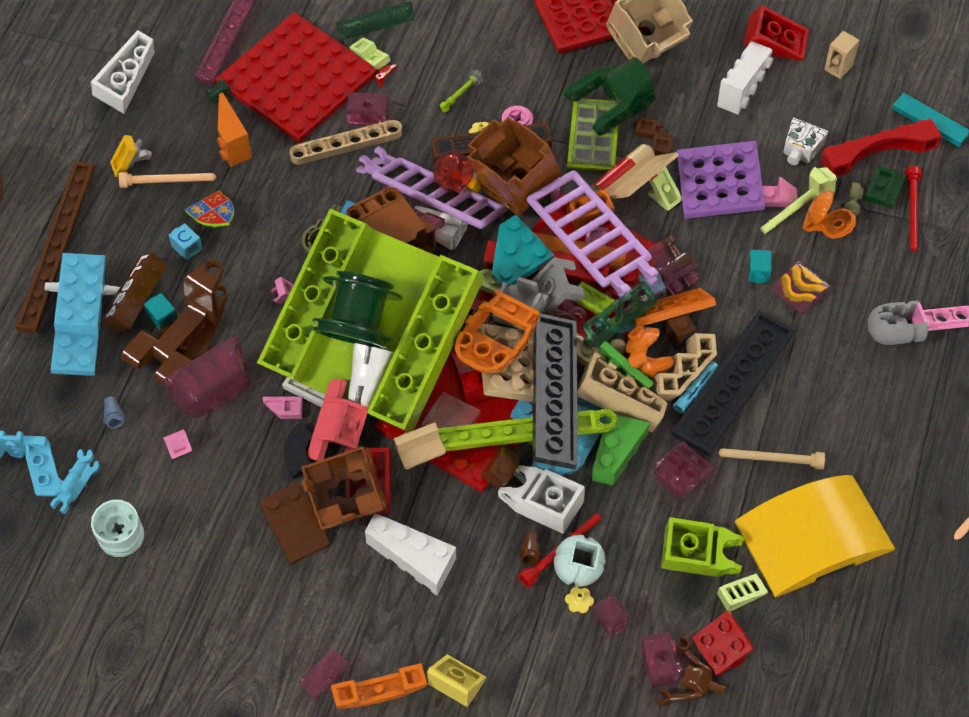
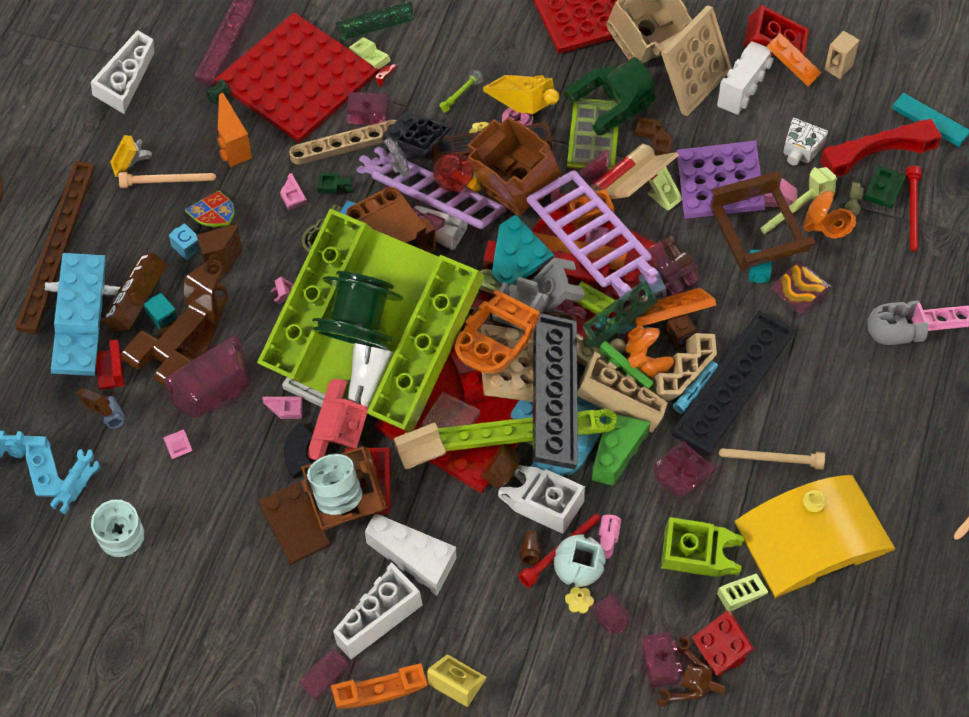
(95, 402): none -> reddish brown plate
(110, 367): none -> red panel
(220, 245): none -> reddish brown slope
(292, 194): none -> bright pink tile
(331, 182): none -> dark green plate
(334, 484): none -> light aqua wheel
(378, 612): none -> white wedge
(398, 158): none -> clear plate
(416, 134): none -> black slope
(523, 92): none -> yellow slope
(596, 167): none -> clear pink slope
(607, 538): none -> bright pink hinge
(696, 60): none -> tan piece
(749, 189): none -> reddish brown piece
(793, 59): none -> orange plate
(814, 501): none -> light yellow plate

